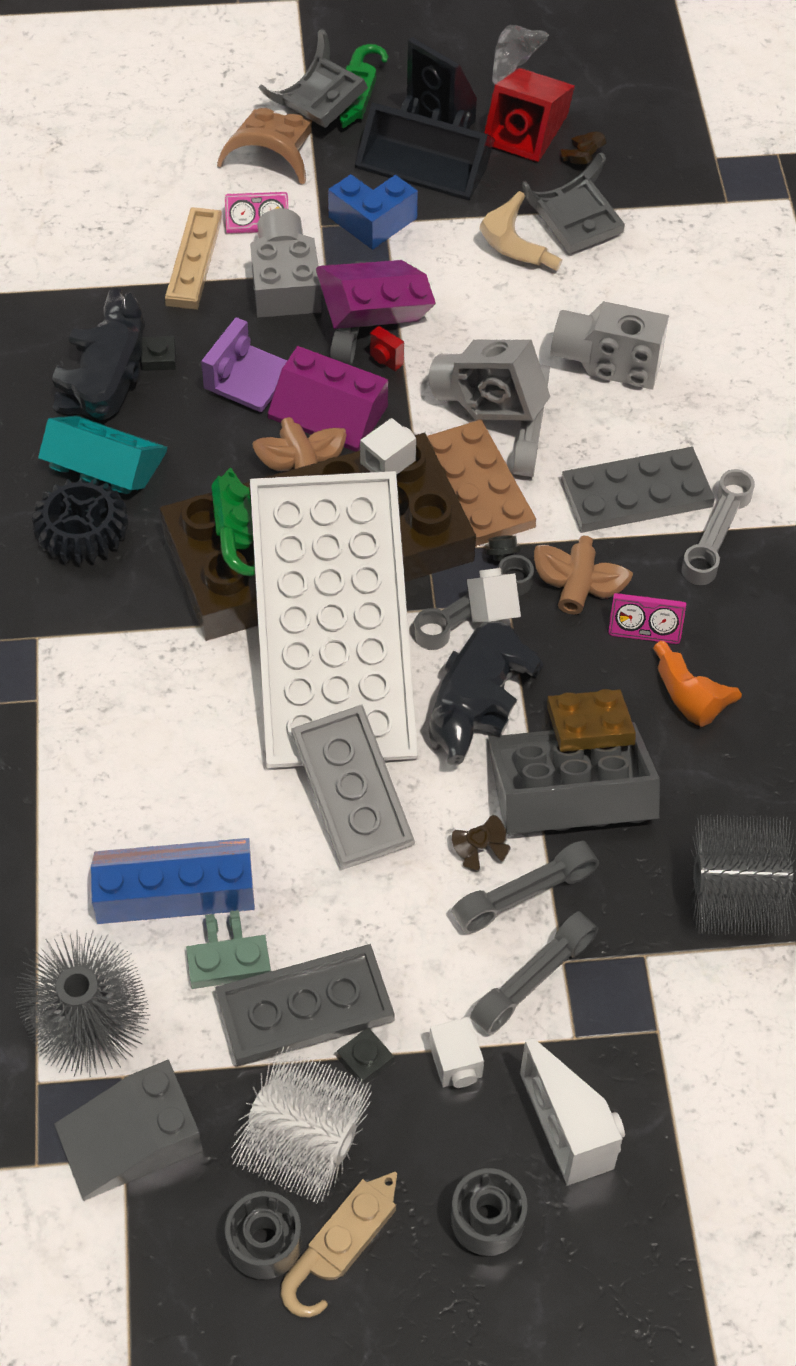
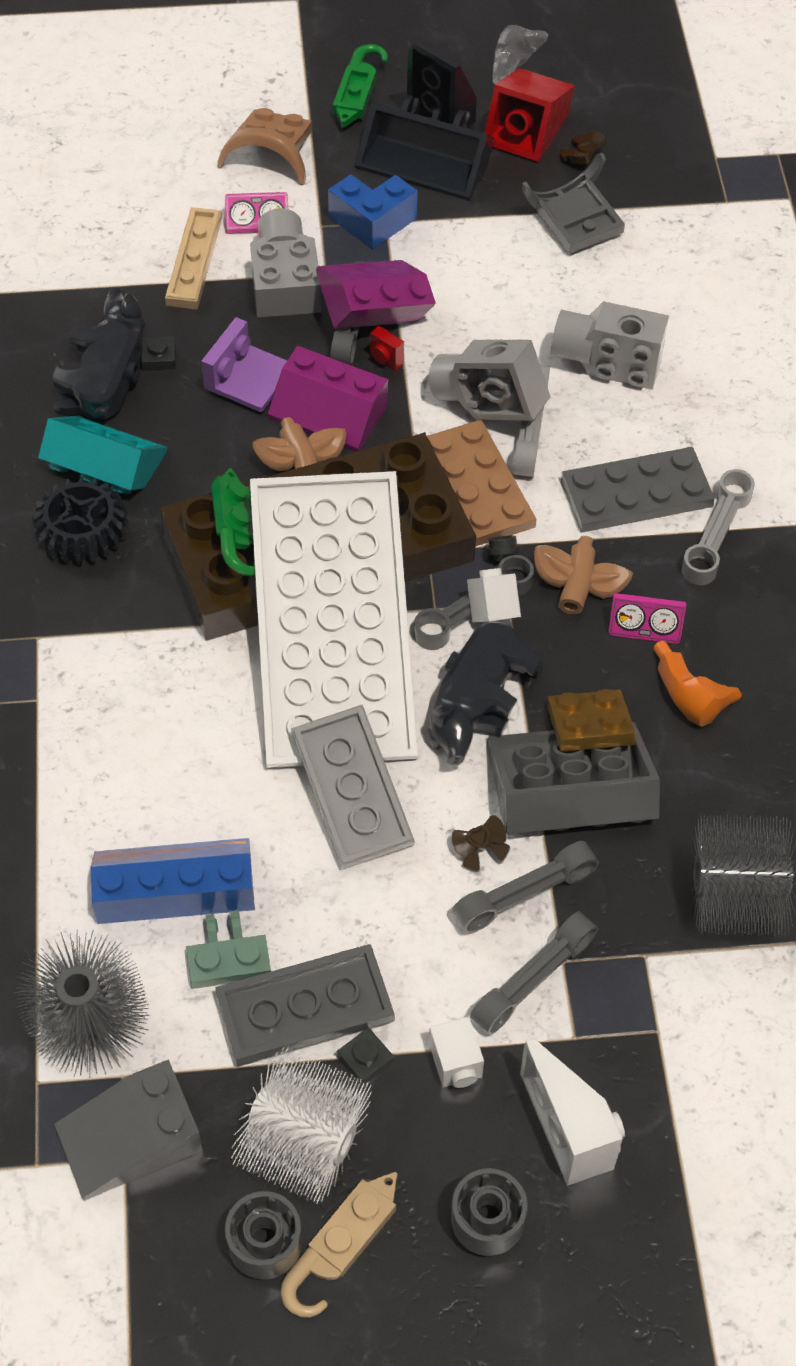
(322, 90): dark grey piece -> none
(388, 448): white brick -> none
(500, 233): tan animal -> none

